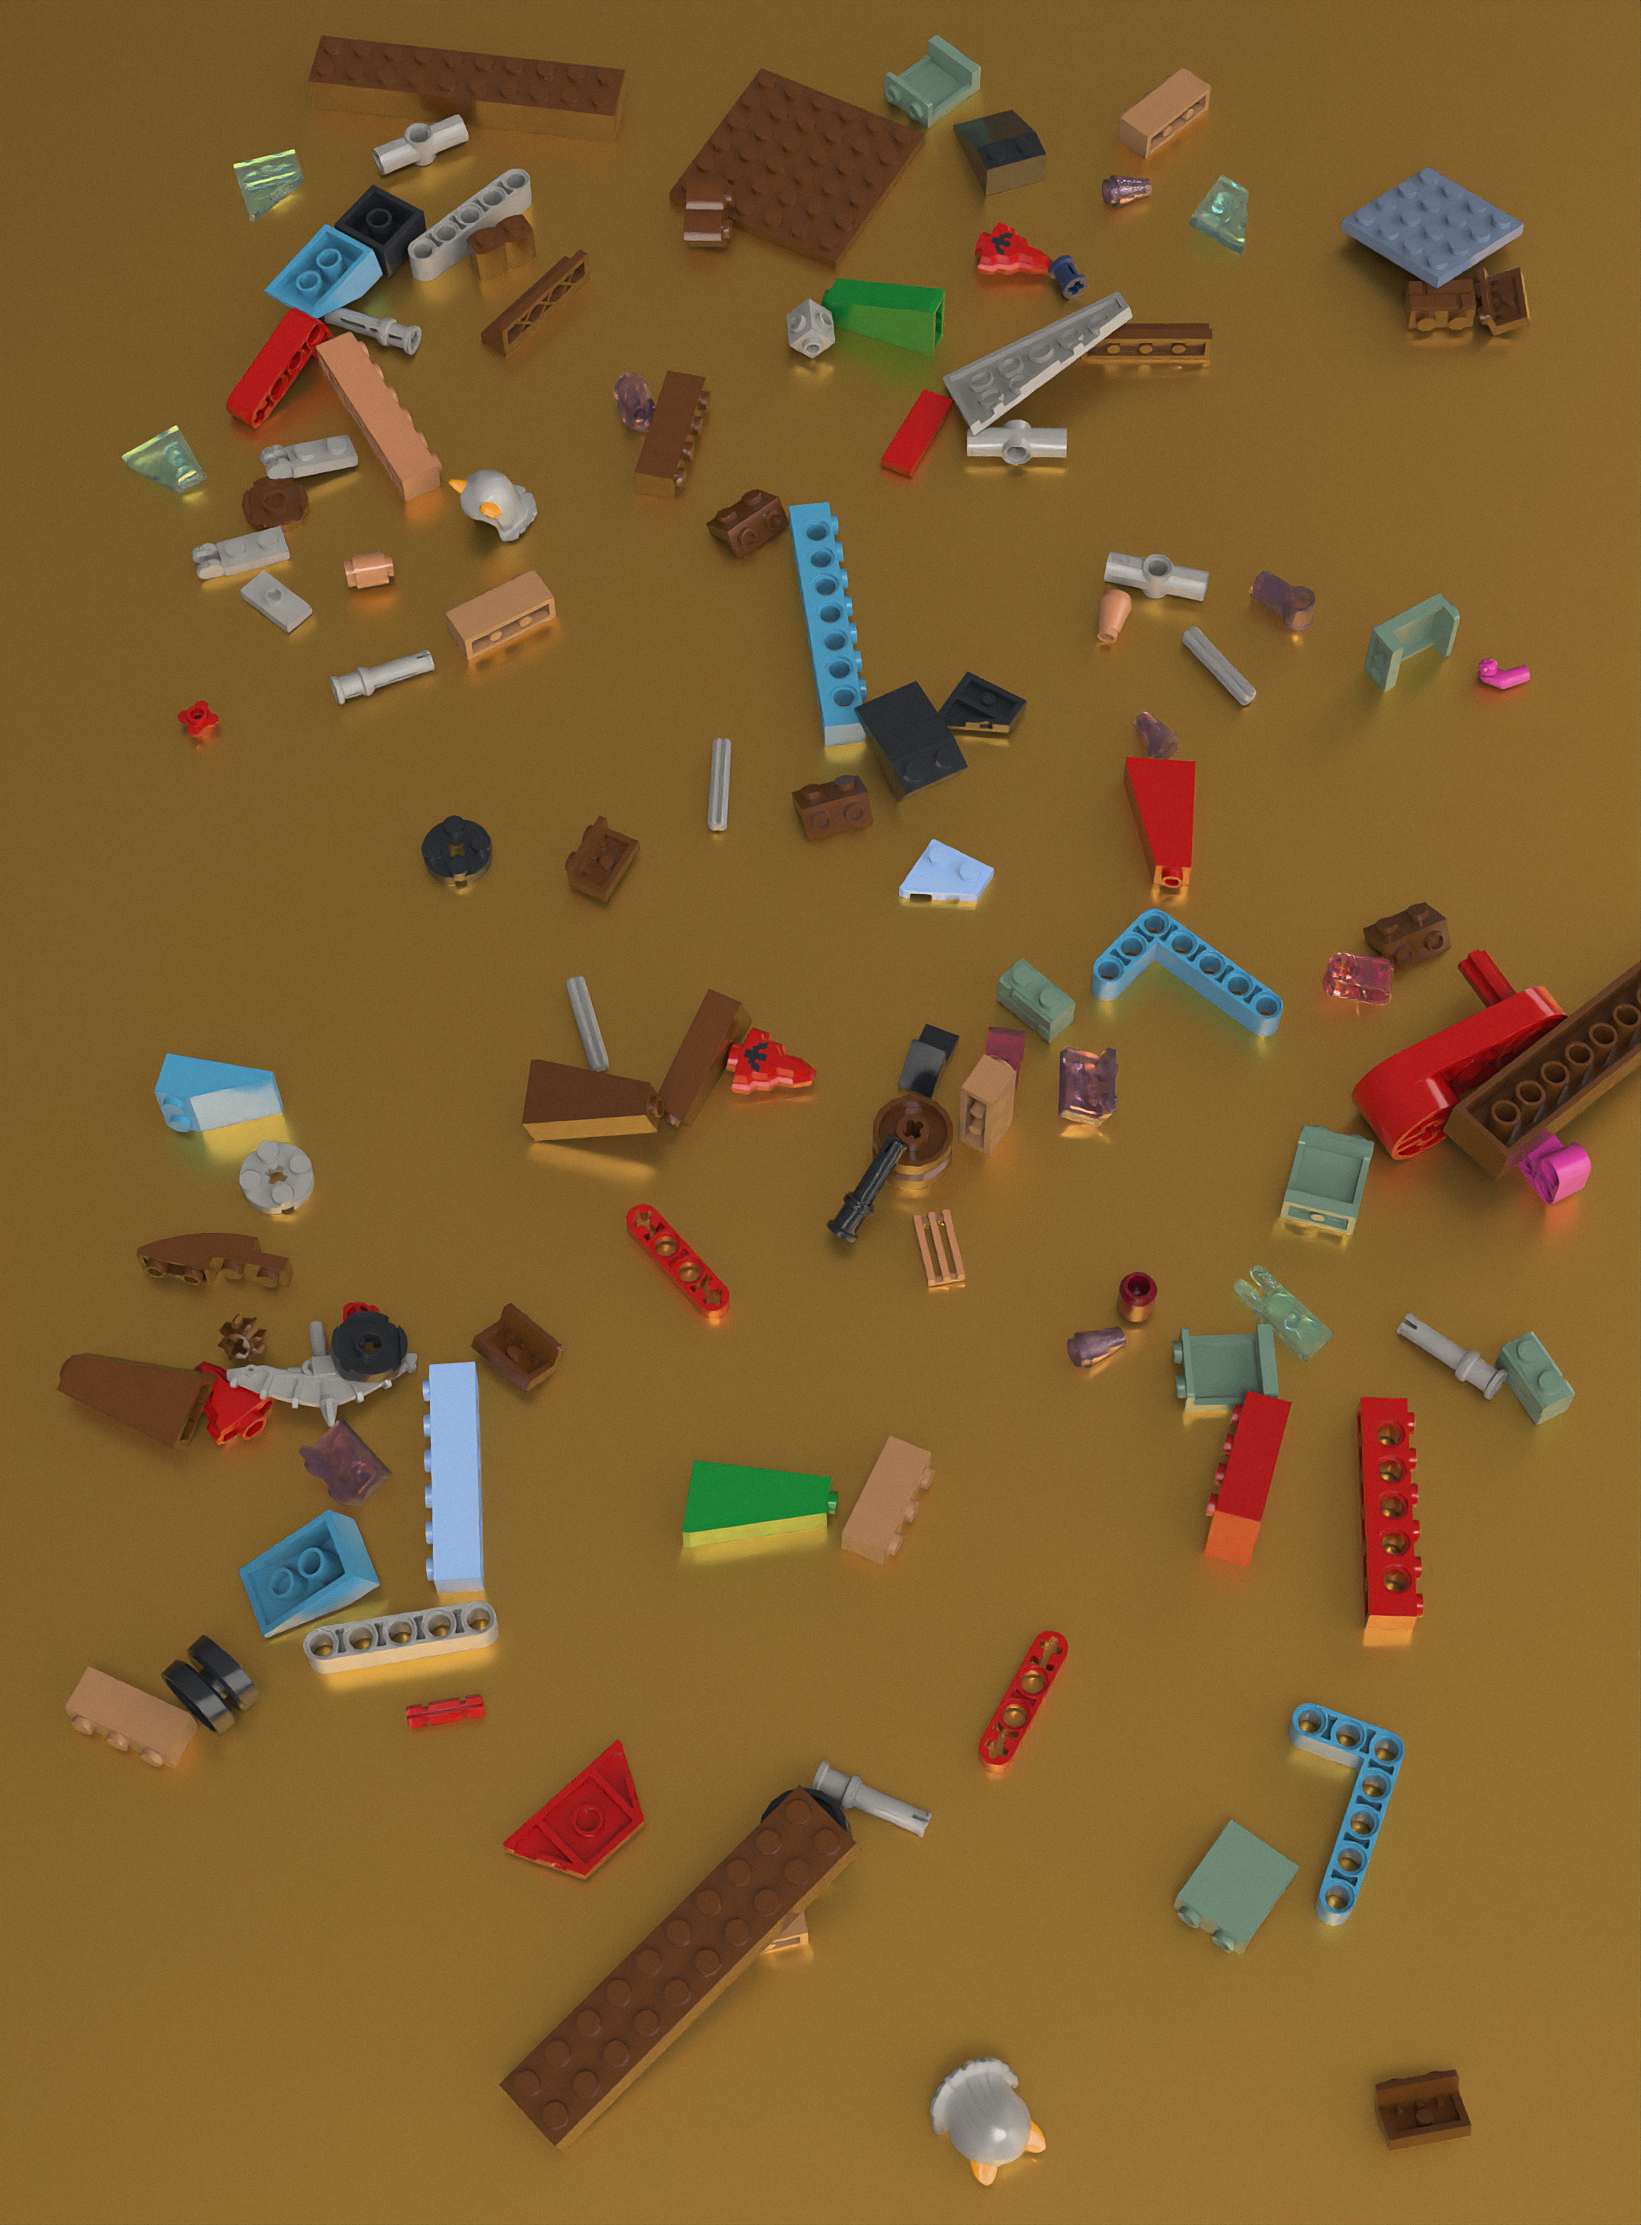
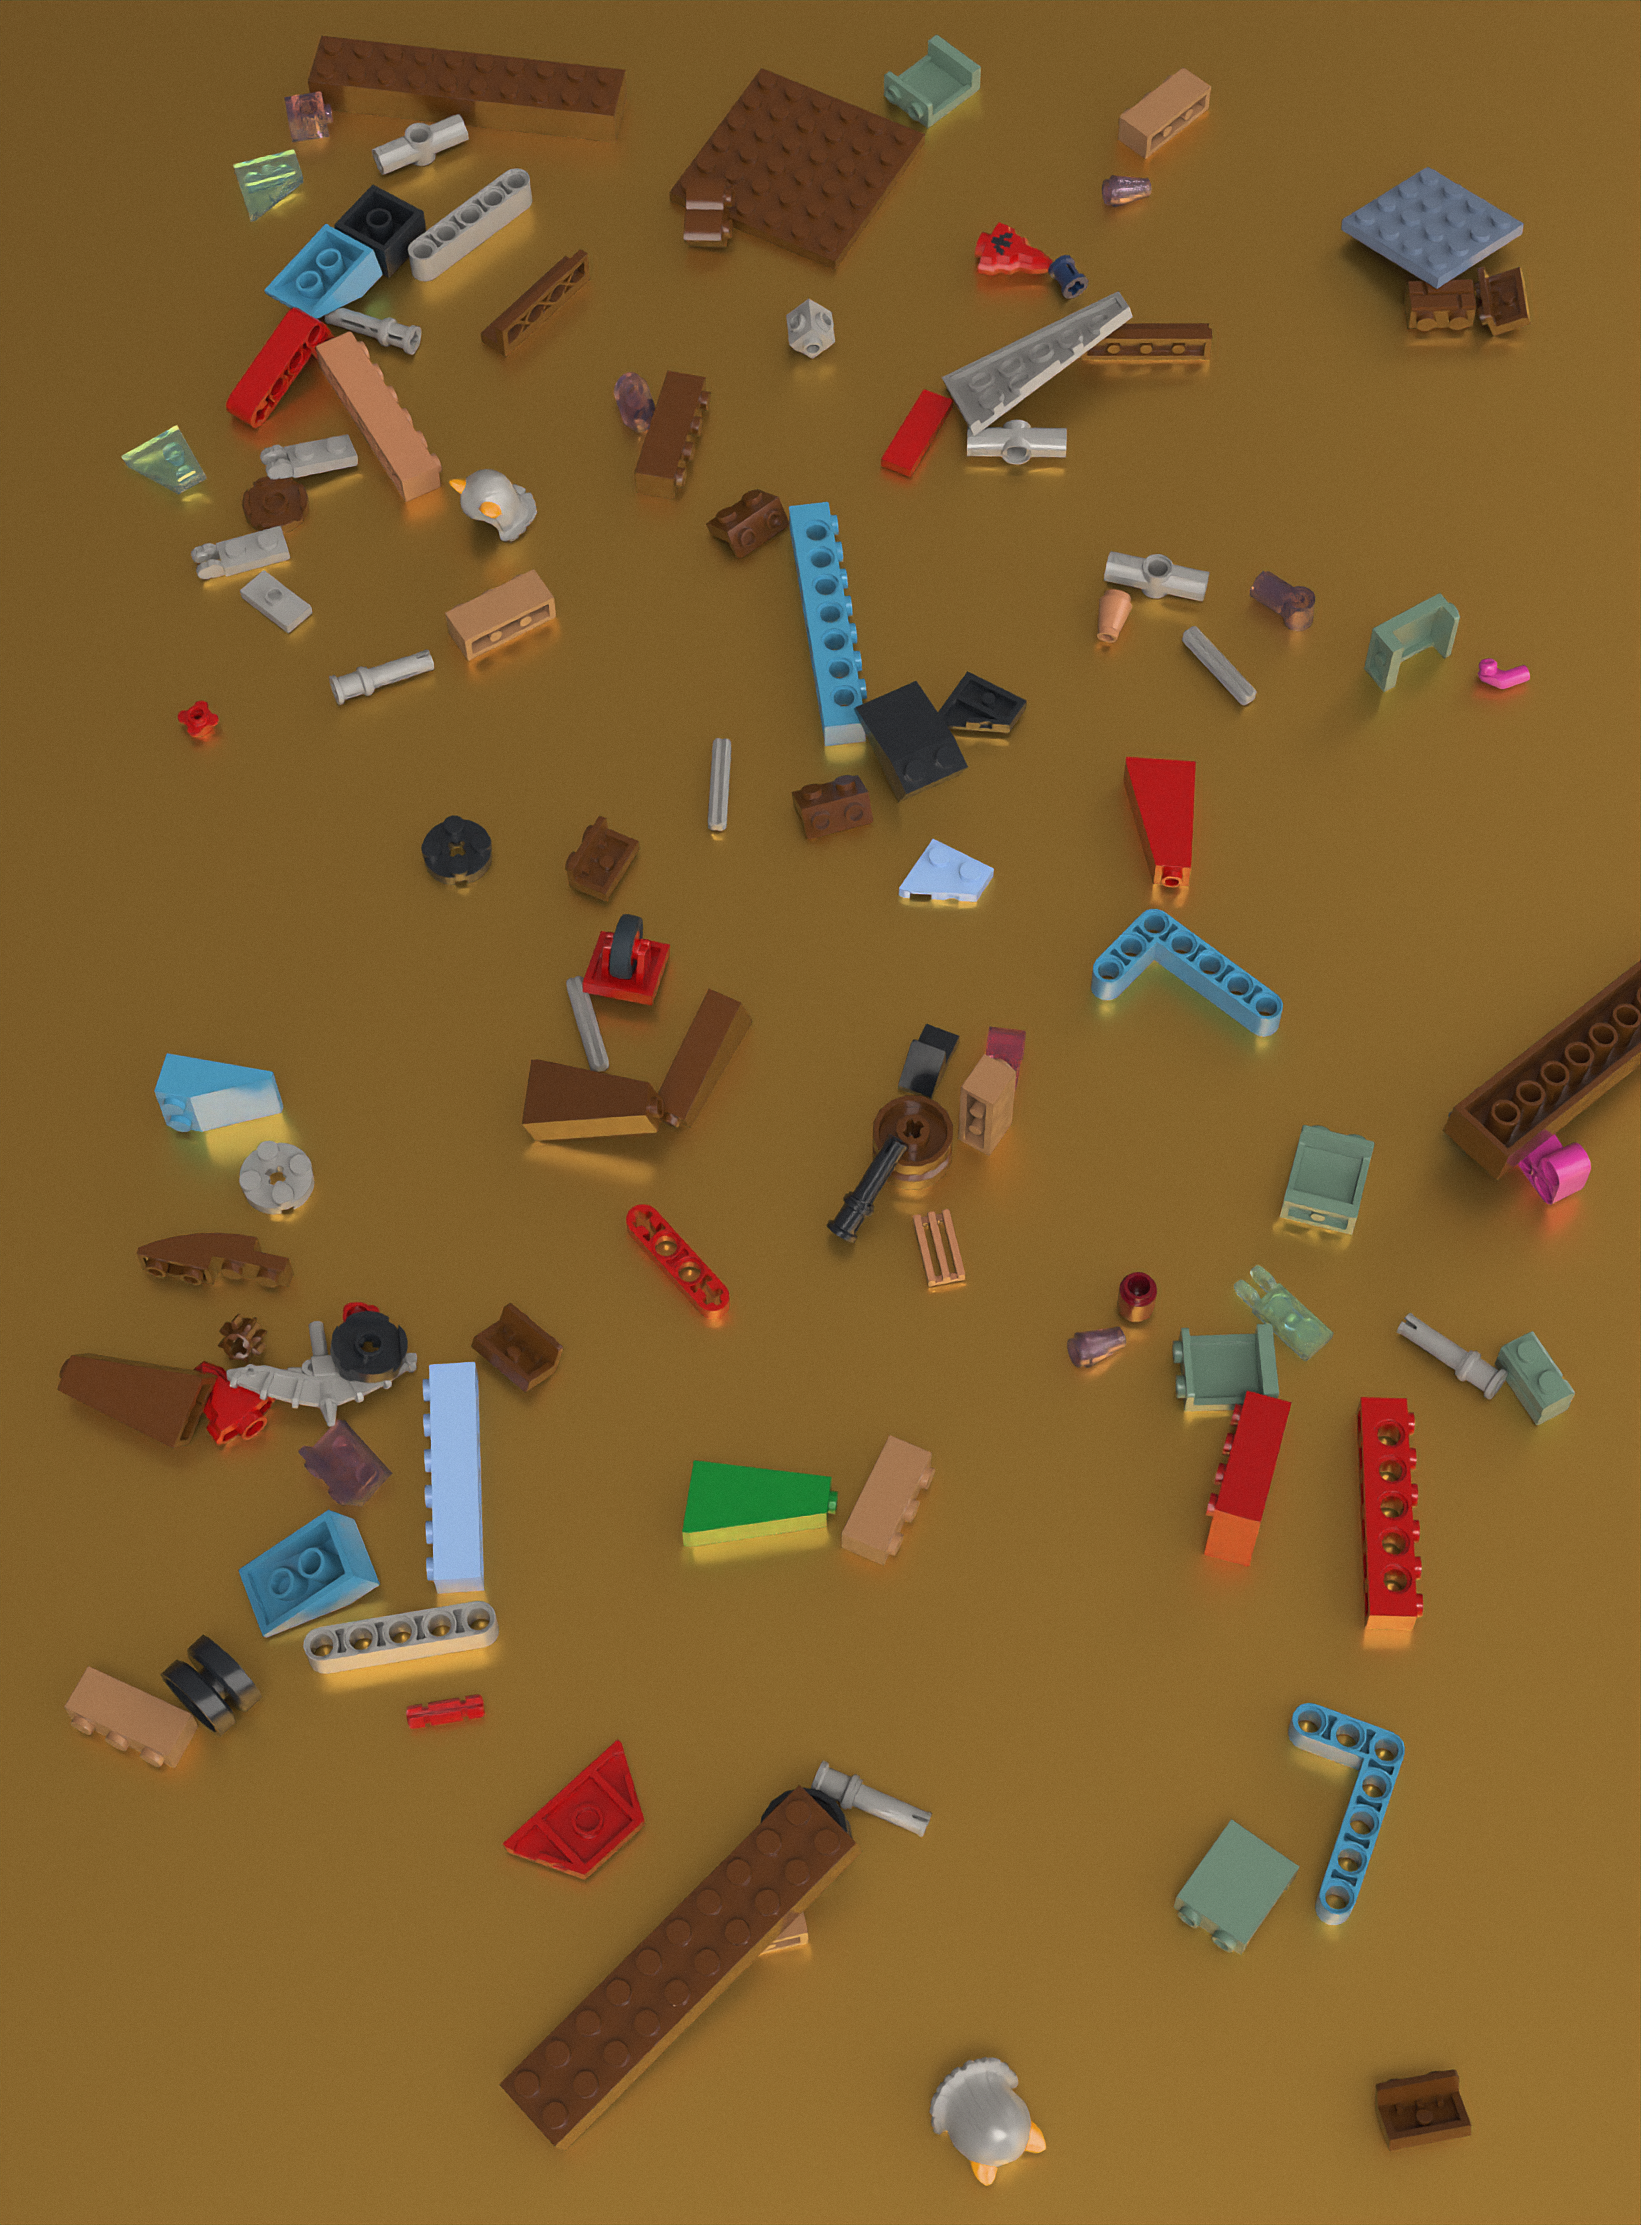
(308, 116): none -> brick
(368, 570): nougat brick -> none
(501, 247): reddish brown brick -> none
(626, 964): none -> red plate
(766, 1064): red rock -> none
(889, 312): green slope -> none
(1002, 151): black slope -> none
(1019, 1698): red beam -> none
(1035, 1000): sand green brick -> none
(1087, 1085): bracket -> none
(1156, 737): cone -> none
(1224, 214): clear light blue wing -> none
(1361, 978): clear pink piece -> none
(1409, 936): reddish brown bracket -> none
(1417, 1088): red beam -> none

